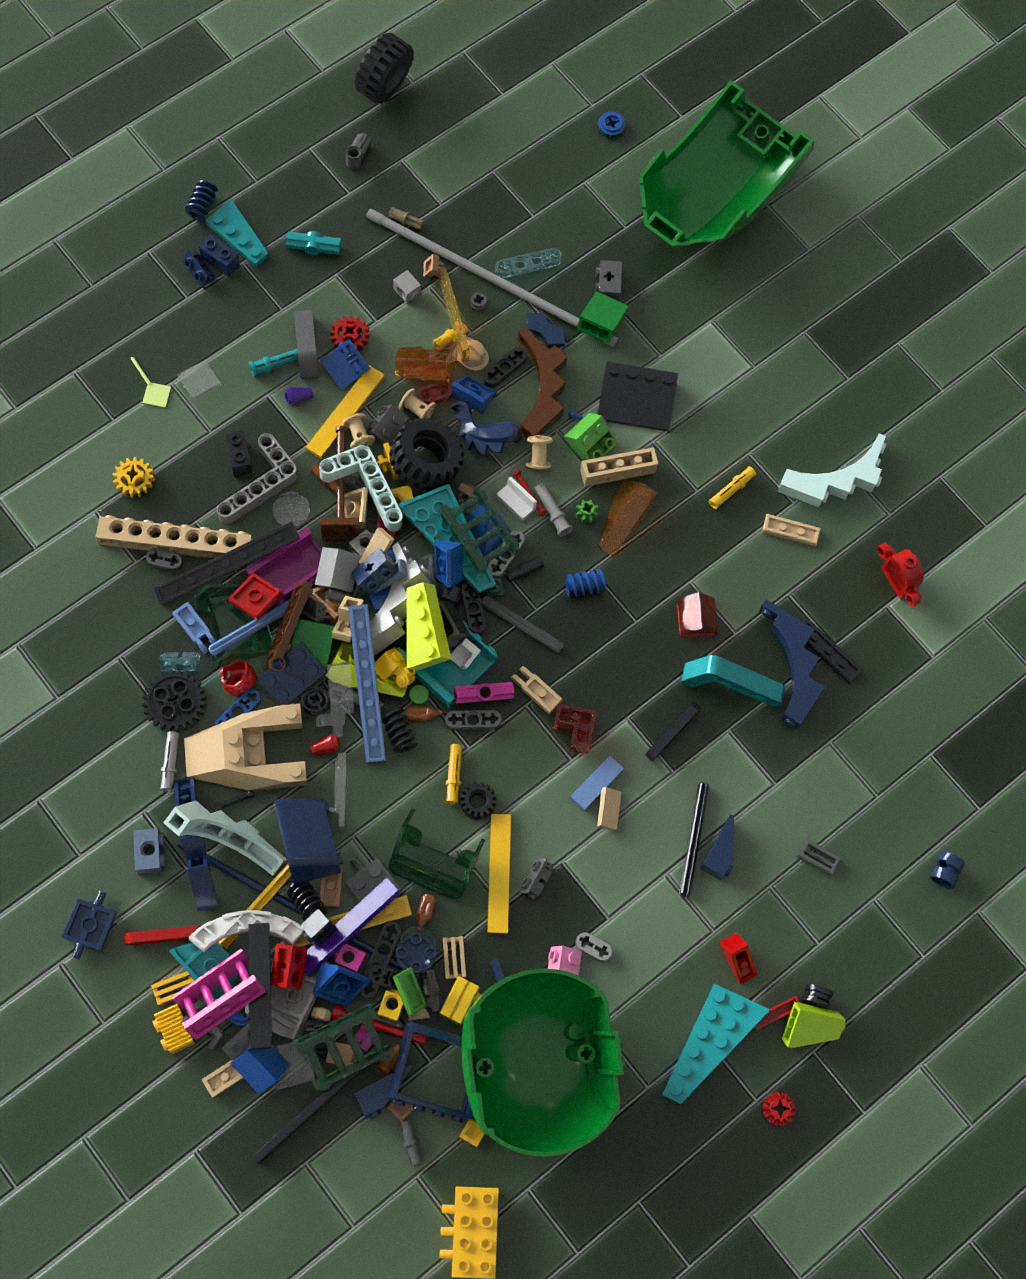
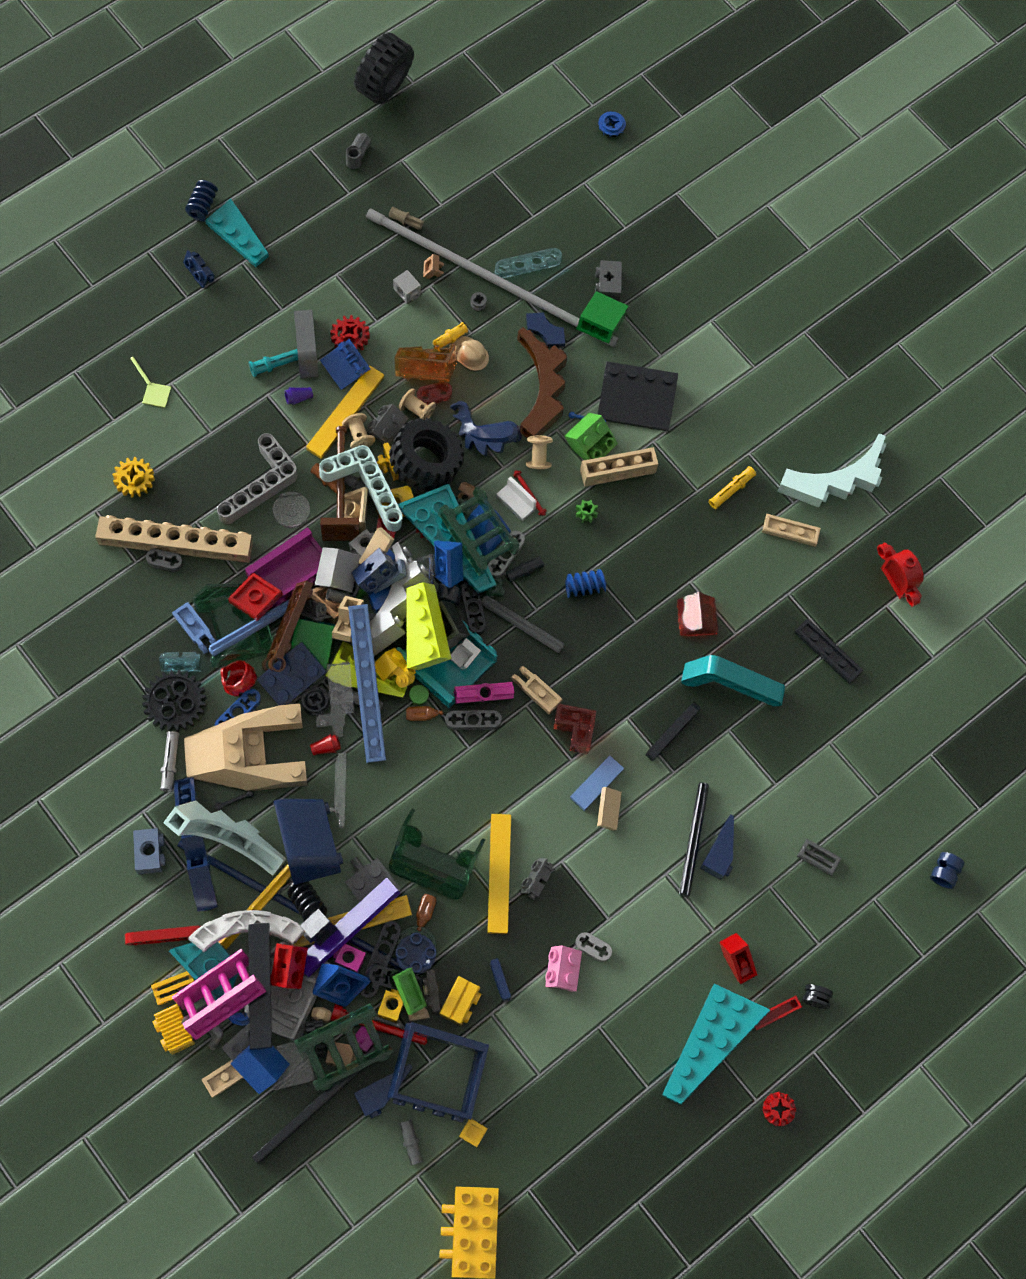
(89, 925): dark blue plate -> none
(198, 379): clear piece -> none
(219, 255): dark blue brick -> none
(226, 563): black tile -> none
(238, 453): black brick -> none
(313, 243): teal piece -> none
(331, 889): medium nougat hinge -> none
(387, 1067): dark orange cone -> none
(397, 732): black piece -> none
(400, 1112): medium nougat tile -> none
(452, 940): tan tile -> none
(453, 782): yellow pin -> none
(454, 315): clear yellow tile -> none
(472, 811): black tyre -> none
(473, 393): blue slope -> none
(507, 359): black beam -> none
(542, 1062): green windscreen -> none
(556, 516): light grey pin -> none
(626, 511): clear orange wedge -> none
(720, 172): green windscreen -> none
(793, 637): dark blue arch -> none
(812, 1025): lime slope -> none

